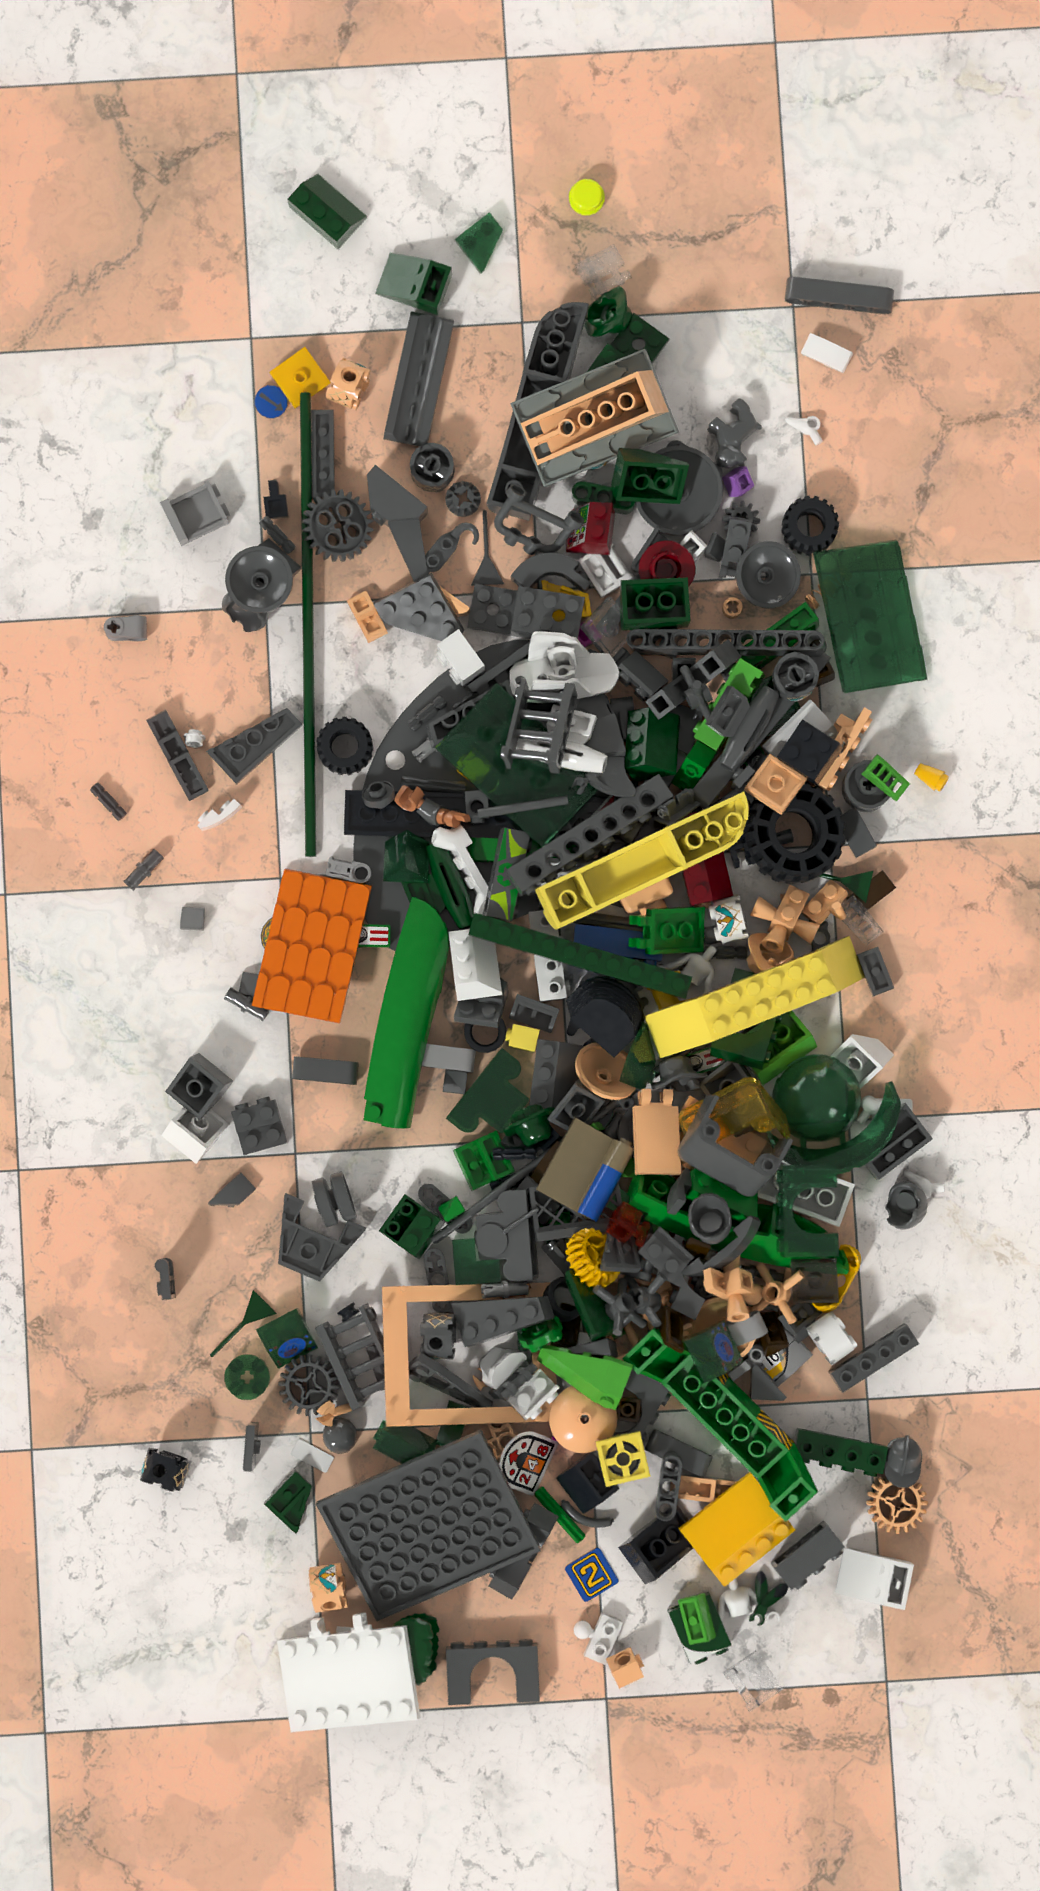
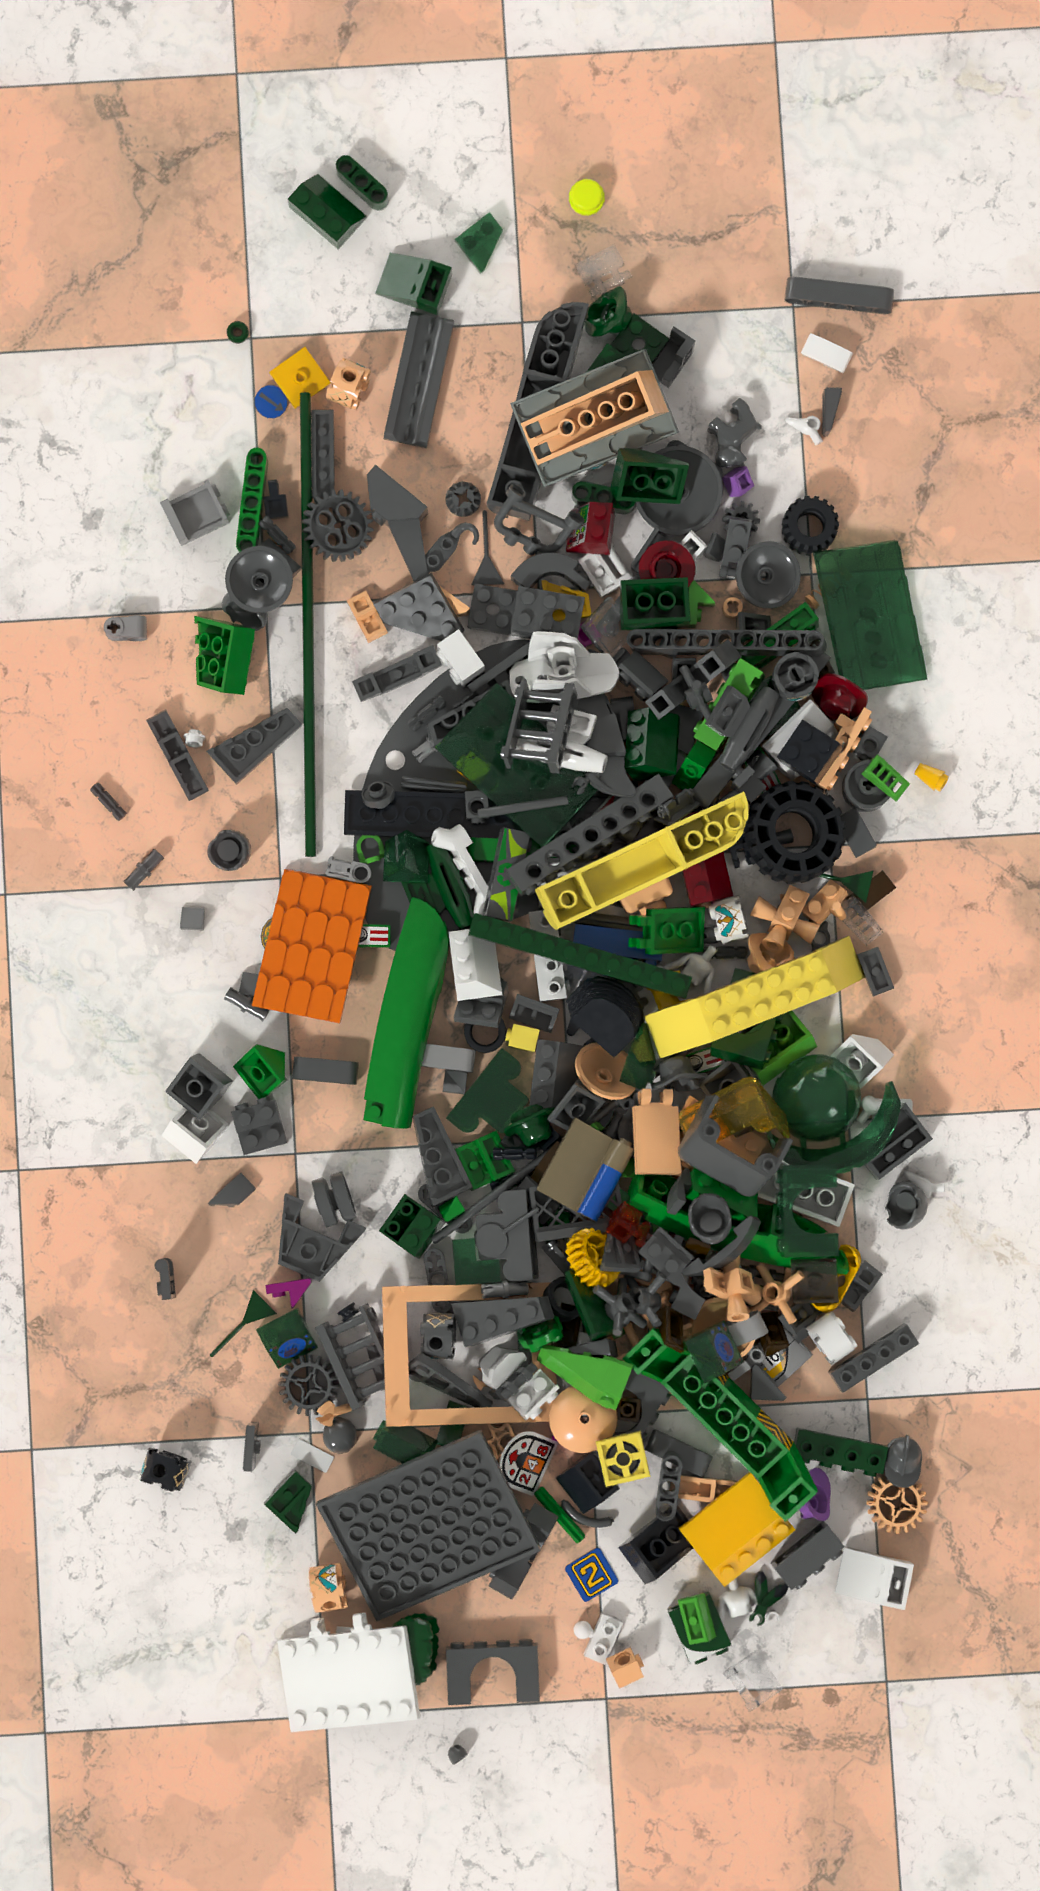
(212, 819): white slope -> none
(223, 655): none -> green wedge
(229, 850): none -> dark grey piece
(237, 325): none -> dark green plate
(238, 1386): clear green plate -> none
(252, 492): none -> green beam
(262, 1070): none -> green slope
(296, 1289): none -> magenta slope
(333, 730): black tyre -> none
(365, 192): none -> dark green beam
(372, 859): none -> bright green piece
(397, 674): none -> dark grey slope
(428, 809): nougat piece -> none
(432, 467): dark grey brick -> none
(440, 1162): none -> dark grey wing
(456, 1754): none -> dark grey hinge
(673, 356): none -> dark grey panel
(697, 598): none -> bright green slope
(752, 621): none -> dark grey slope
(775, 784): light nougat plate -> none
(819, 1505): none -> medium lavender piece
(830, 403): none -> dark grey slope
(839, 696): none -> dark red hat
(861, 1285): none -> dark grey slope
(870, 735): none -> dark grey brick

